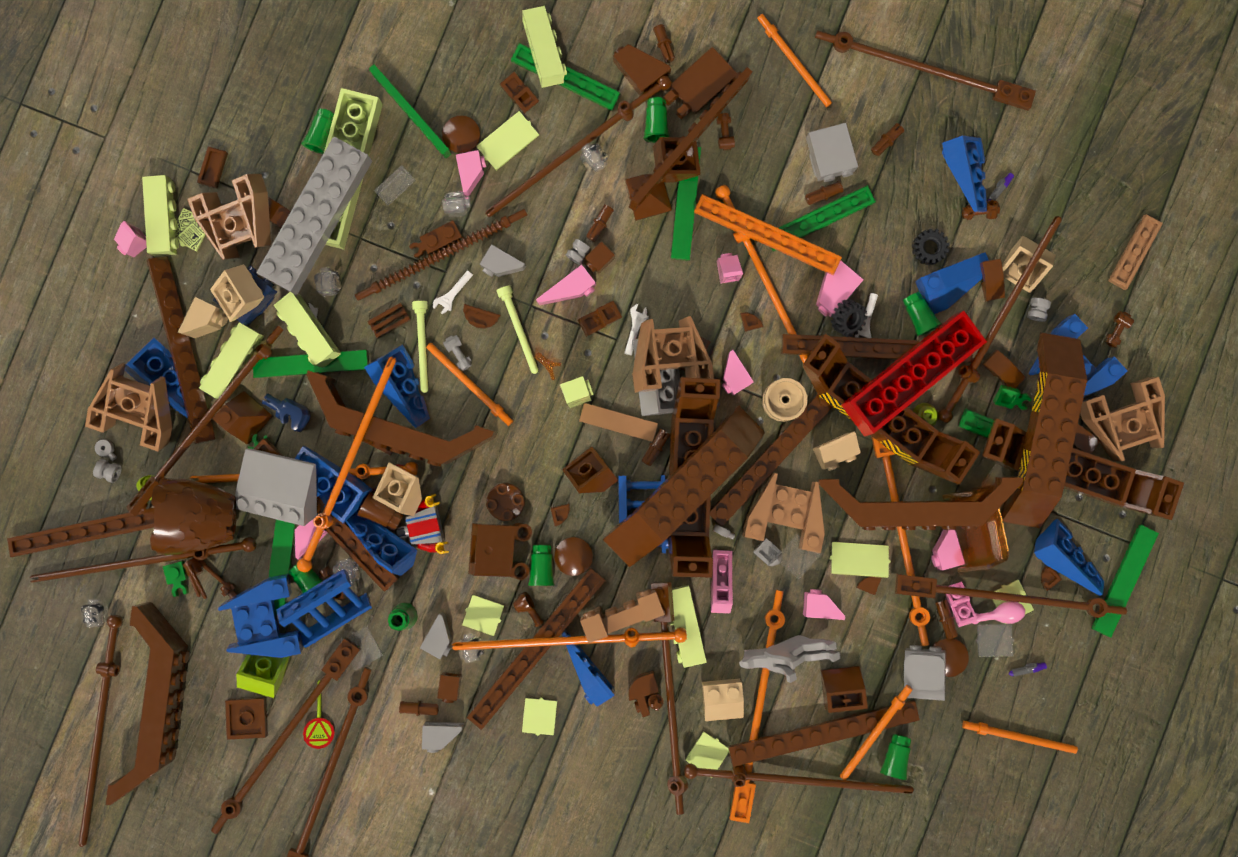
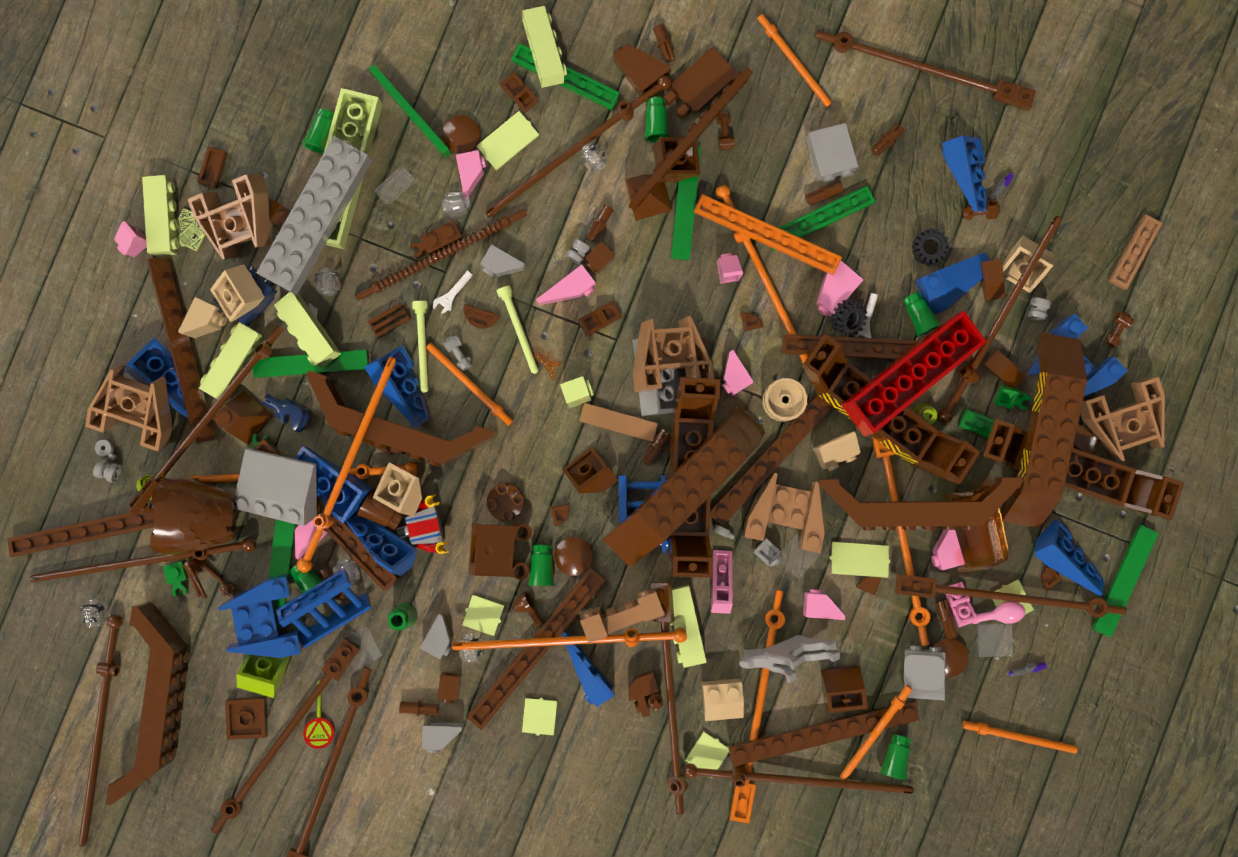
(637, 319): white piece -> none

